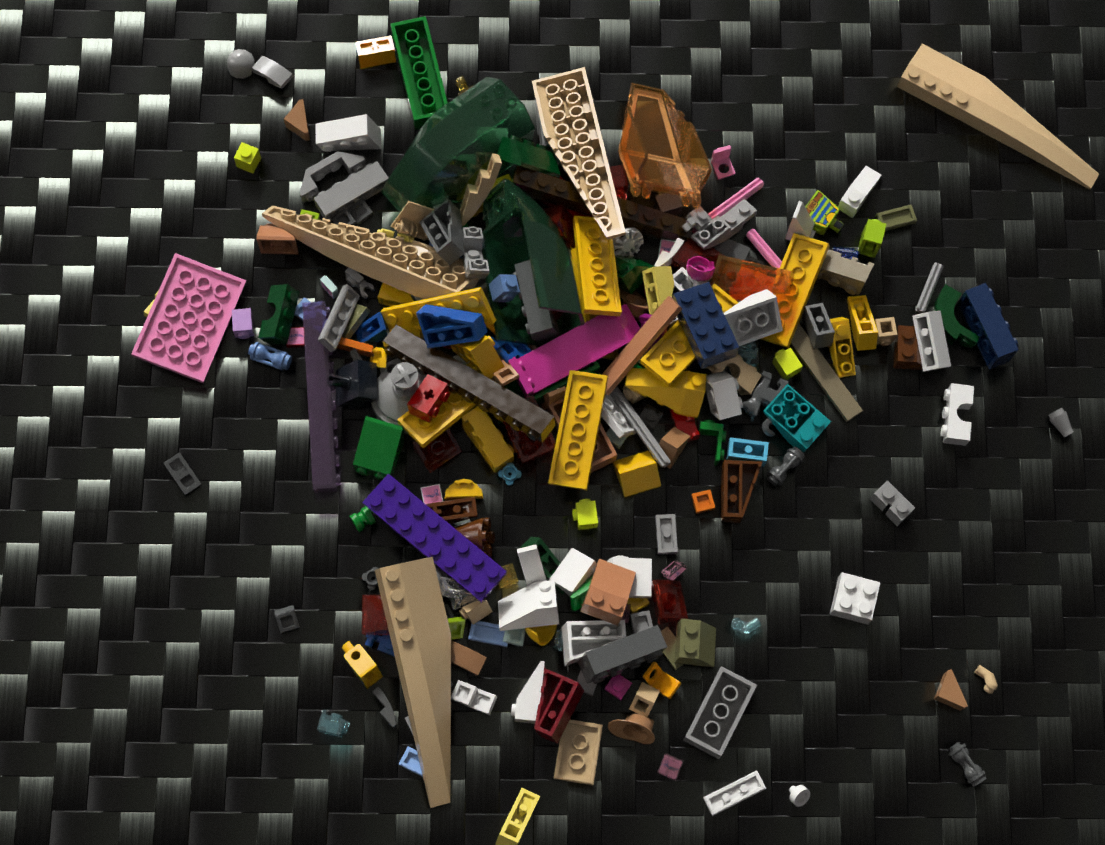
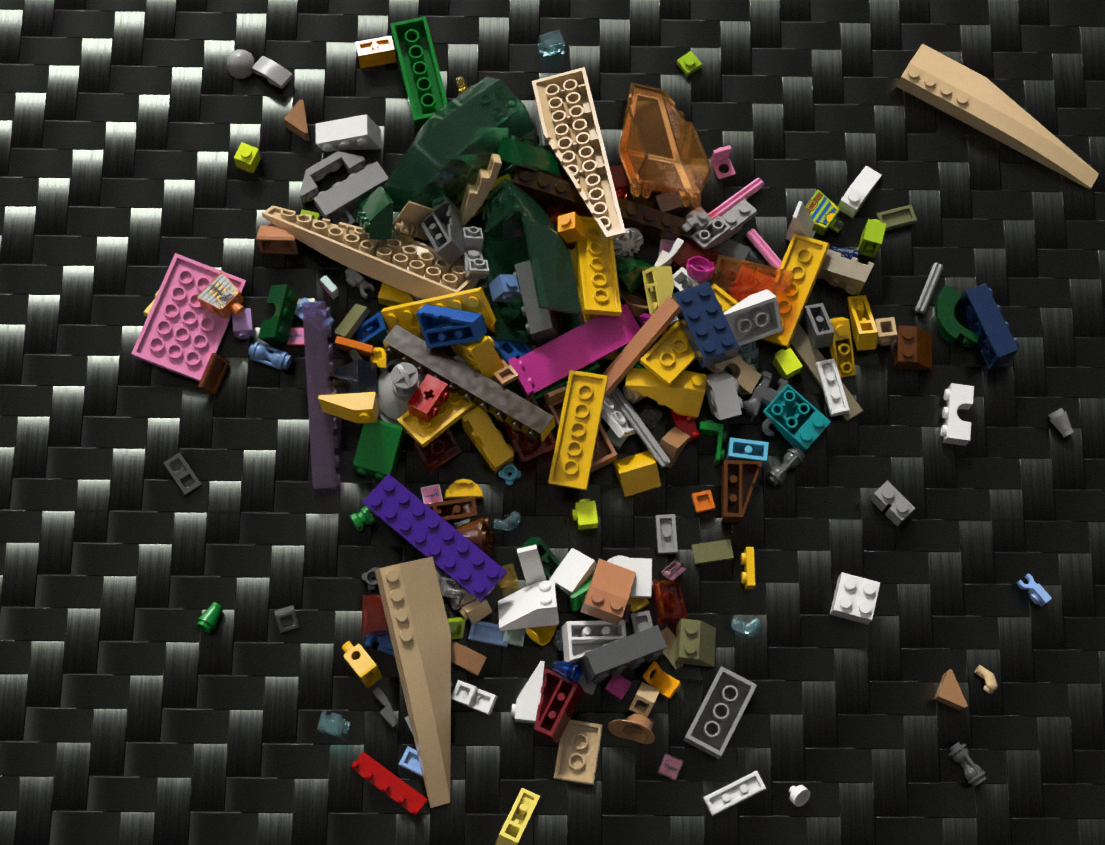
(210, 617): none -> green cone
(213, 374): none -> reddish brown tile
(222, 297): none -> torso
(338, 318): light grey tile -> none
(352, 406): none -> yellow slope
(376, 215): none -> dark green slope
(389, 784): none -> red hinge
(509, 523): none -> clear light blue arm
(551, 43): none -> clear light blue brick
(569, 670): none -> clear blue cone
(571, 227): none -> light orange brick
(689, 63): none -> lime plate
(712, 552): none -> olive tile
(747, 560): none -> yellow plate
(832, 387): none -> white tile
(931, 340): white brick -> none
(1036, 591): none -> light blue plate

